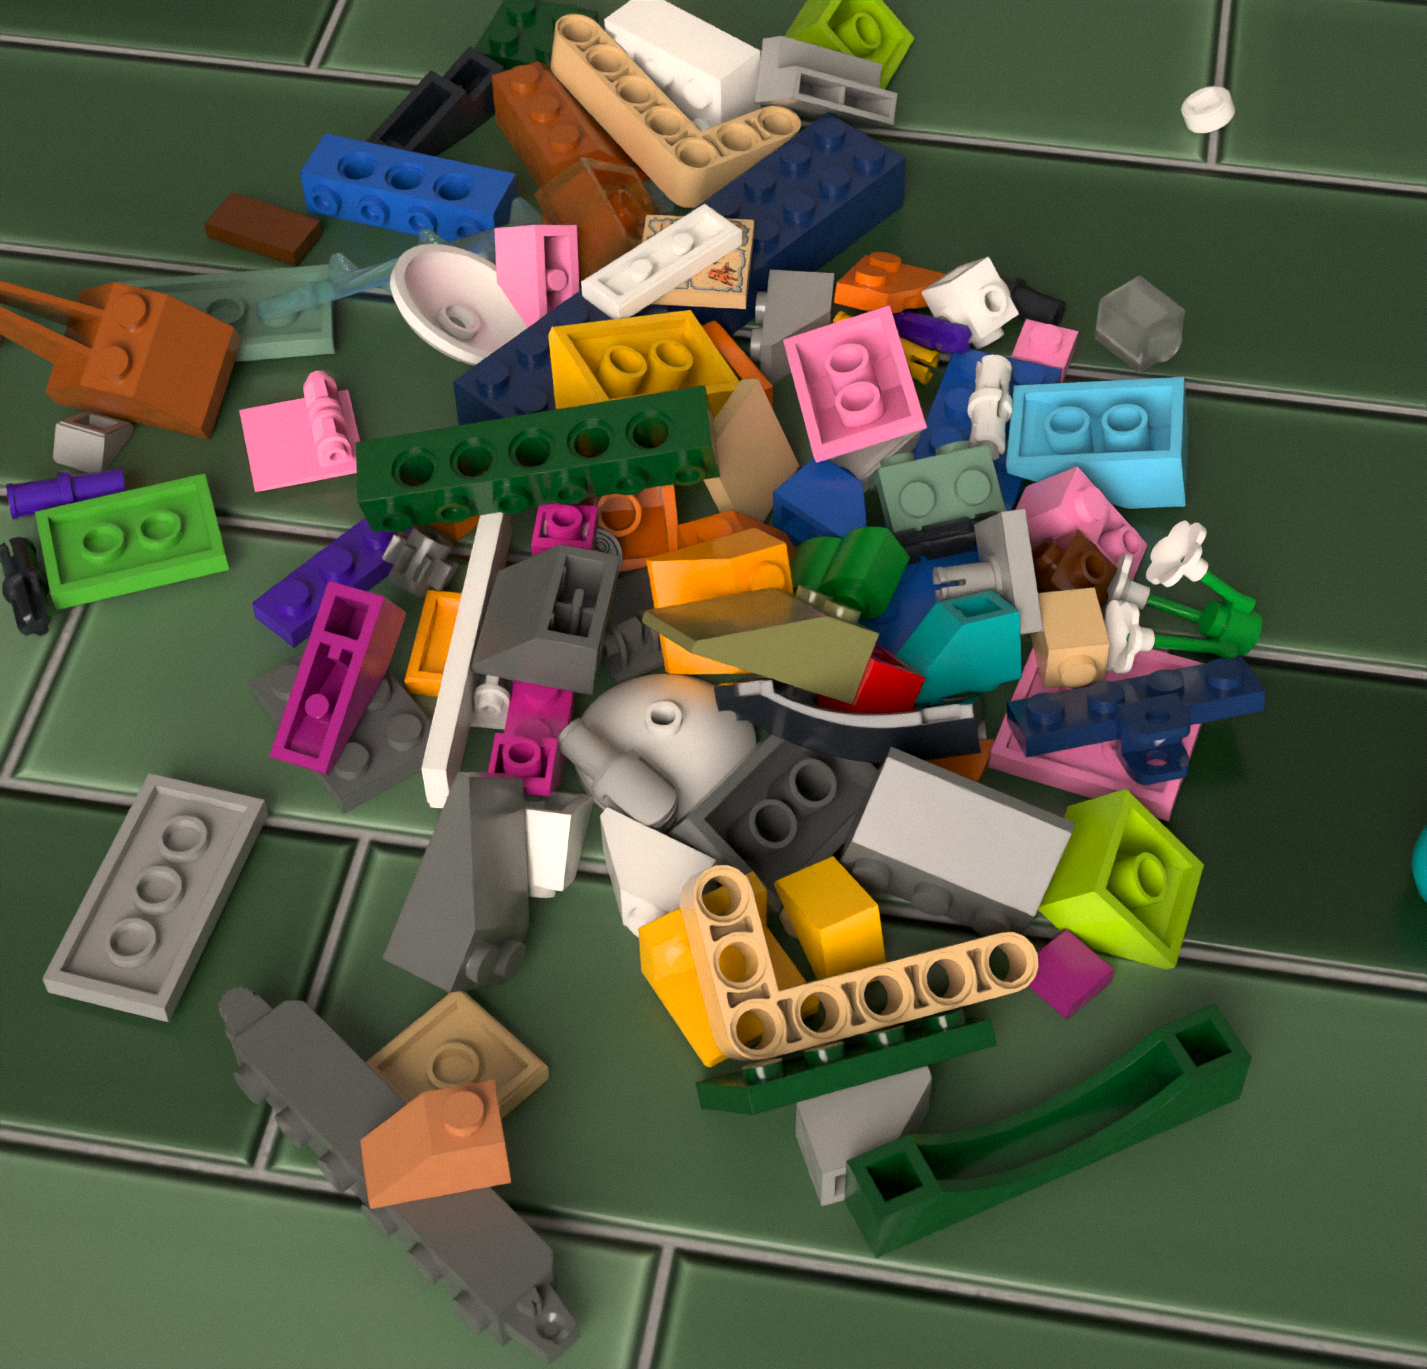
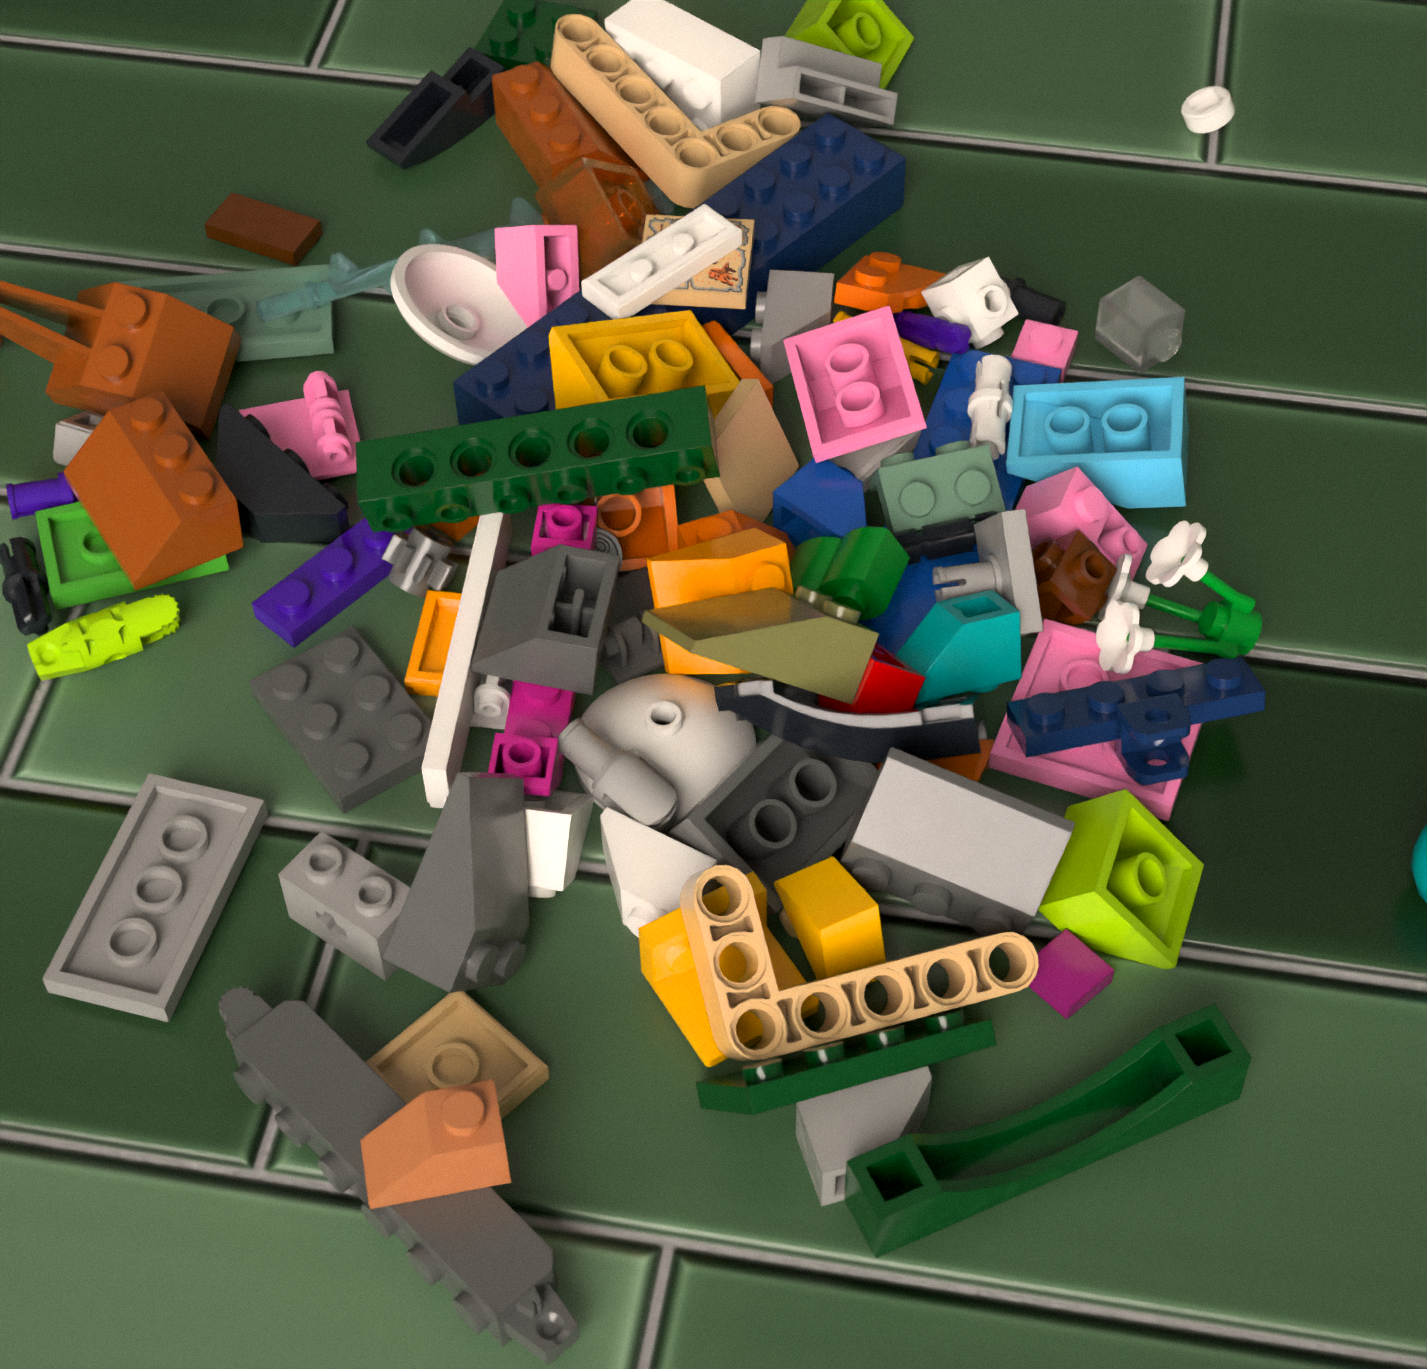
(104, 636): none -> lime hinge
(153, 492): none -> dark orange slope
(274, 486): none -> black slope
(337, 676): magenta slope -> none
(344, 901): none -> light grey brick
(405, 189): blue brick -> none
(1073, 639): tan brick -> none

